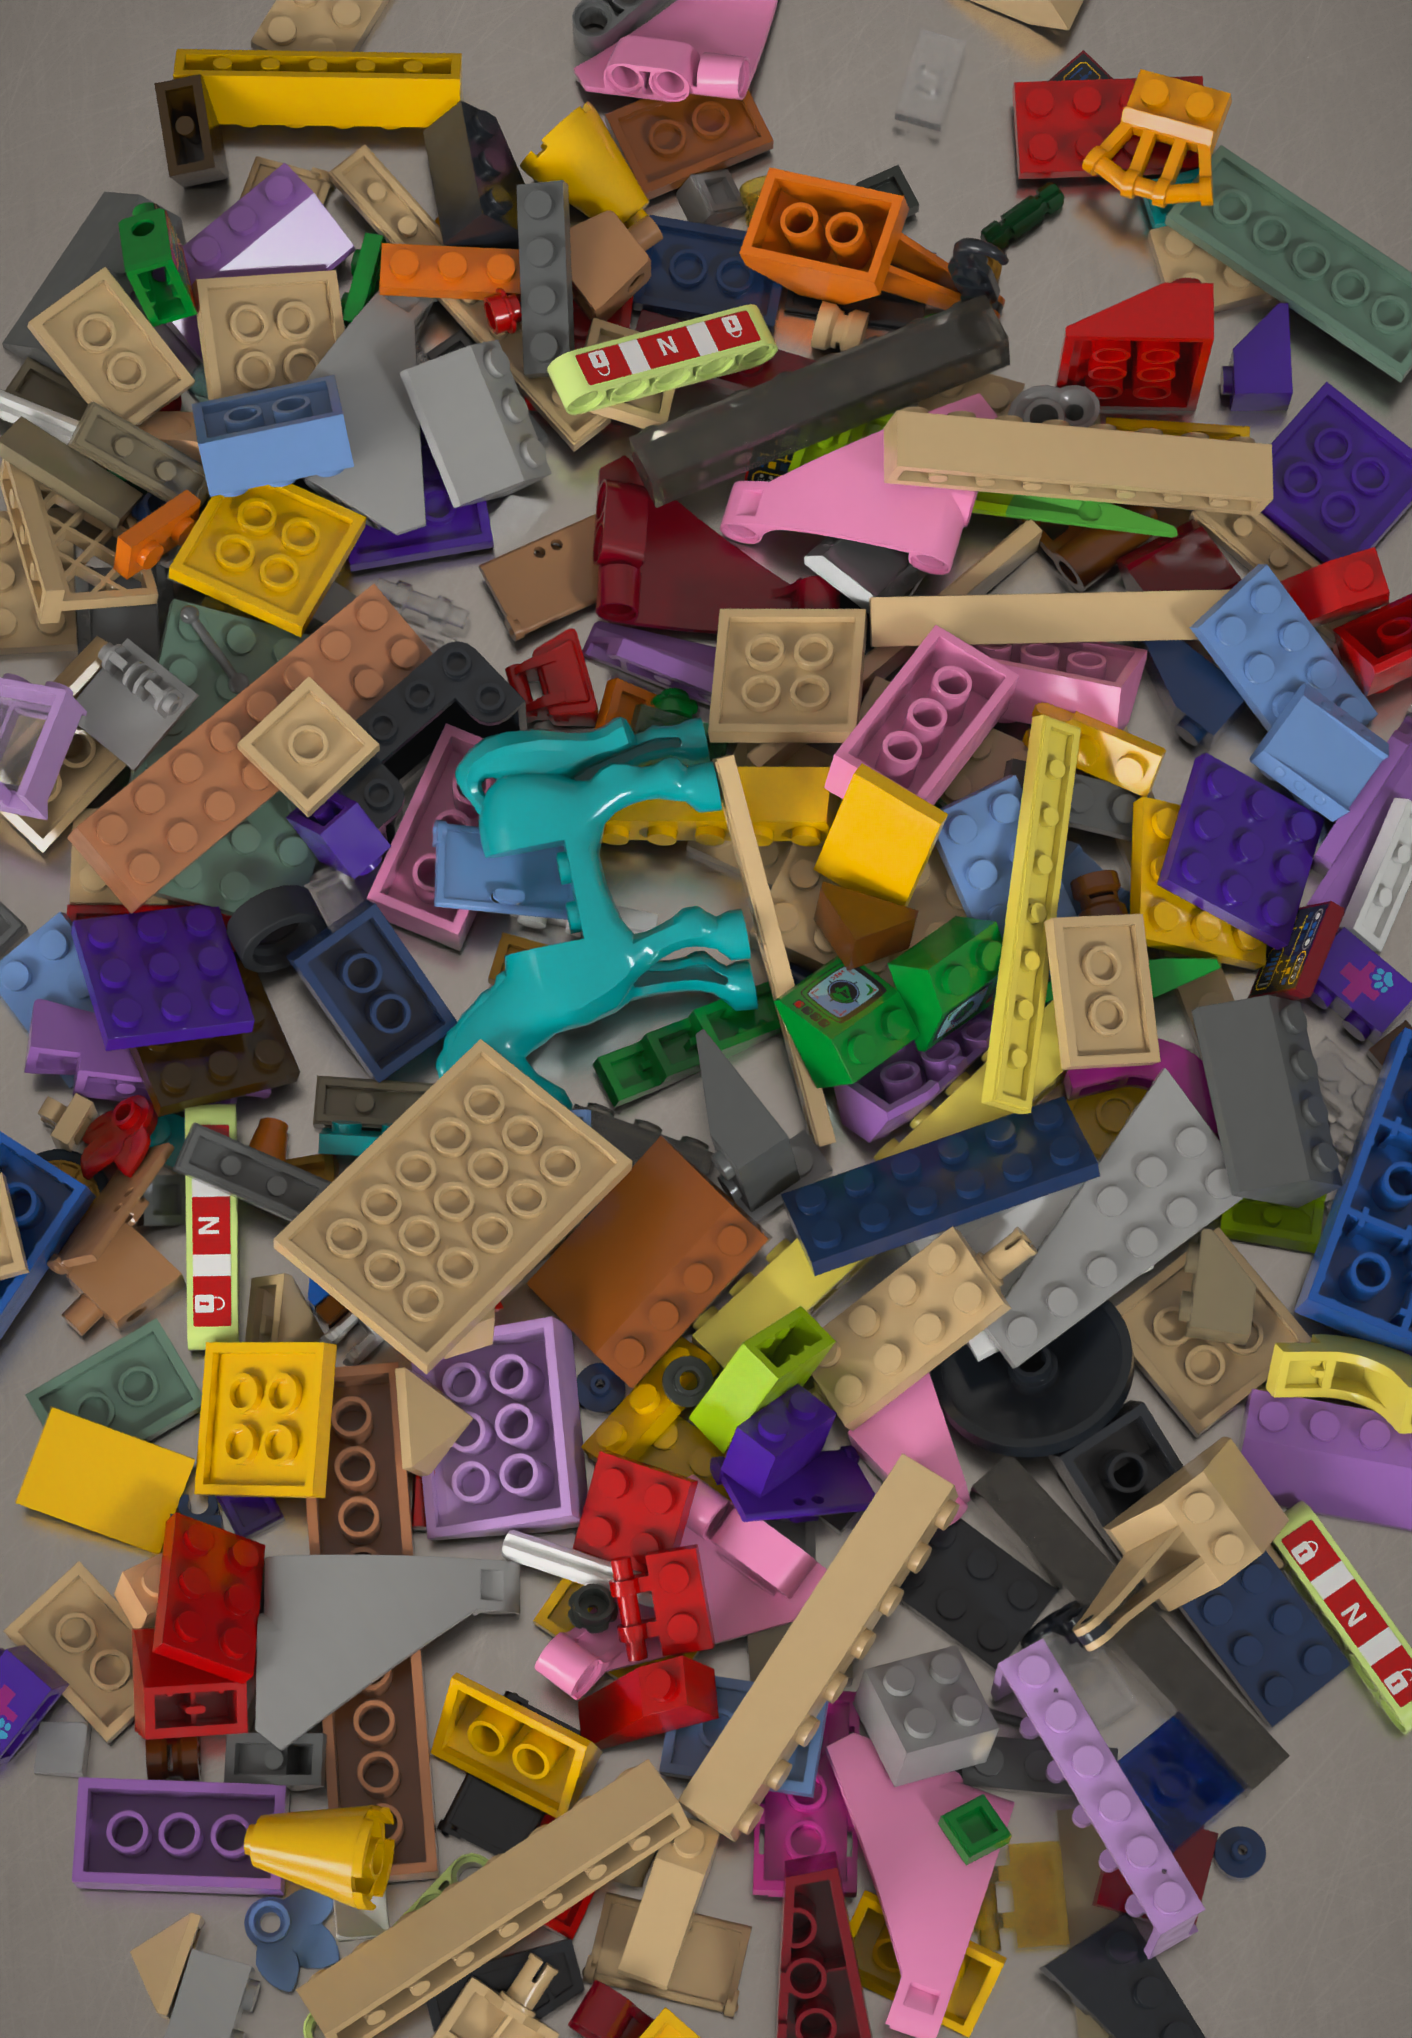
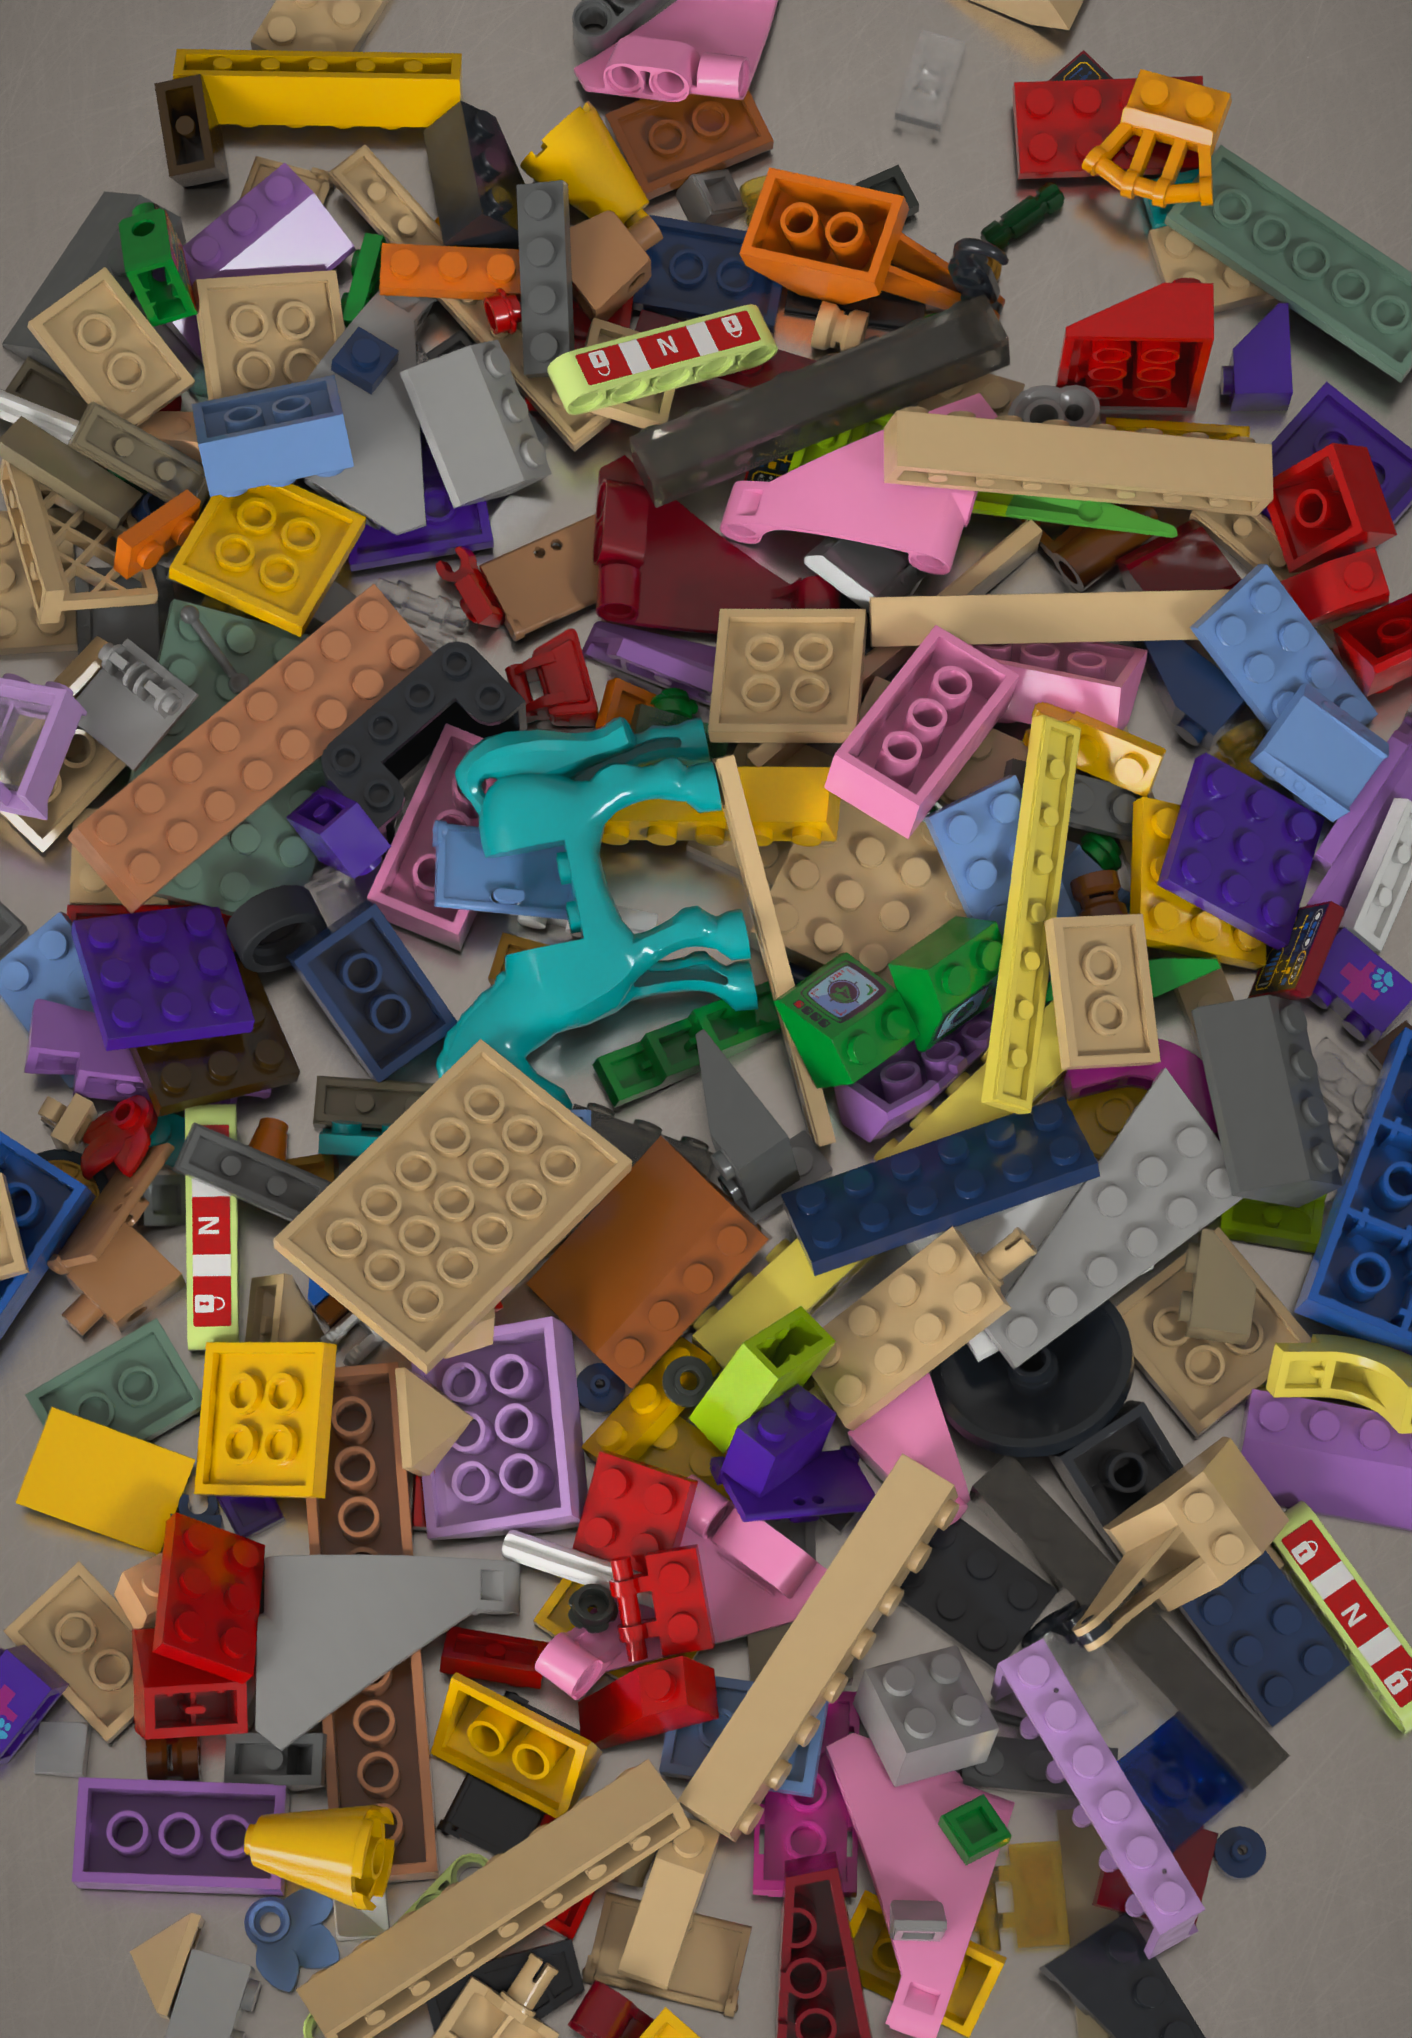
(308, 746): tan plate -> none
(364, 360): none -> dark blue plate
(477, 597): none -> red plate
(492, 1657): none -> red plate
(862, 925): reddish brown slope -> none
(880, 838): yellow tile -> none
(917, 1920): none -> light grey slope
(1102, 850): none -> green plate
(1240, 744): none -> clear yellow wheel
(1329, 507): none -> red slope

